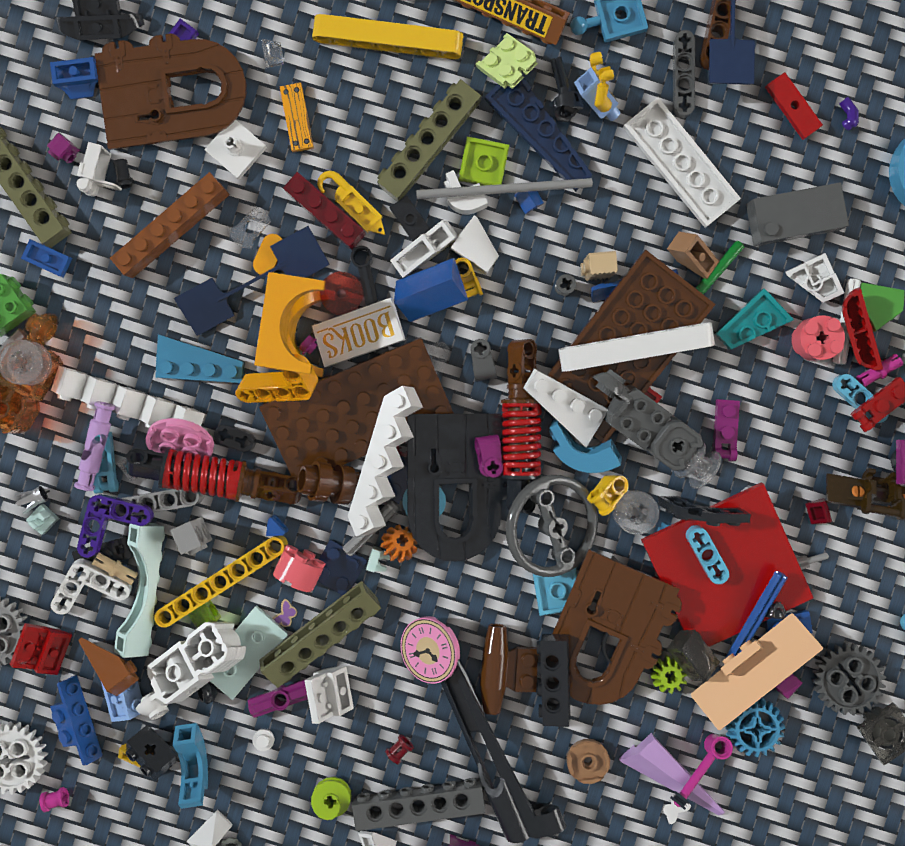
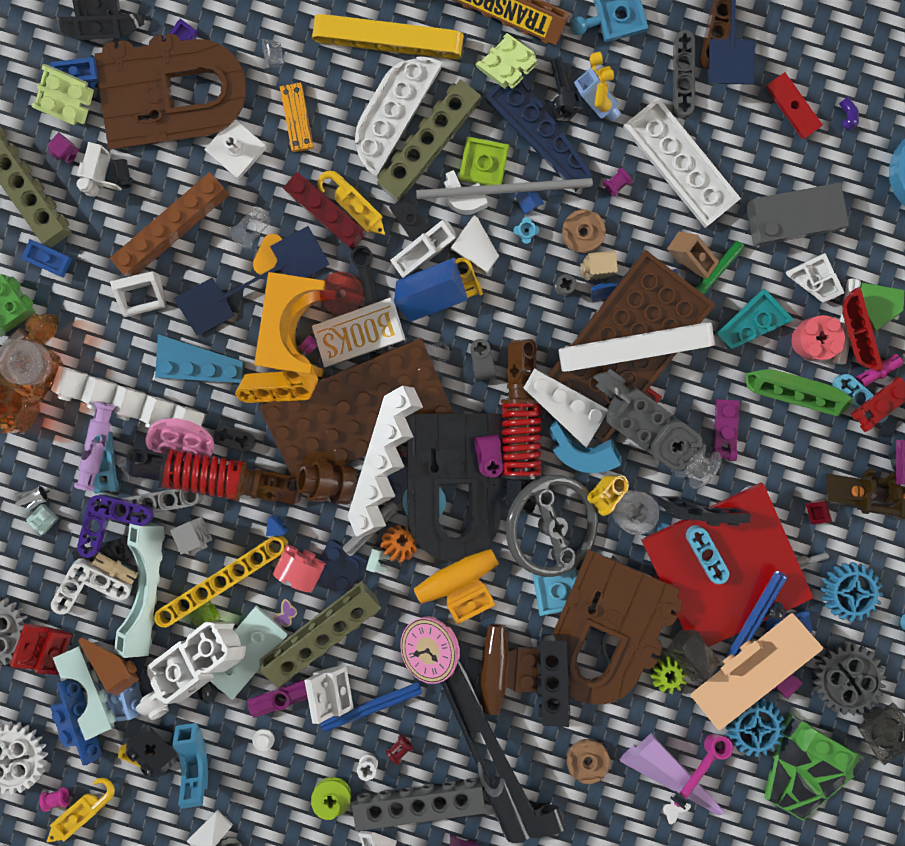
(63, 96): none -> yellowish green plate
(80, 812): none -> yellow plate
(96, 717): none -> light aqua arch
(142, 280): none -> white tile
(364, 774): none -> white bush
(373, 706): none -> blue axle
(393, 110): none -> white plate
(461, 585): none -> light orange plate
(526, 236): none -> medium azure plate
(583, 220): none -> medium nougat plate
(617, 182): none -> magenta bush
(798, 391): none -> bright green brick
(808, 768): none -> wedge
(852, 609): none -> dark azure gear

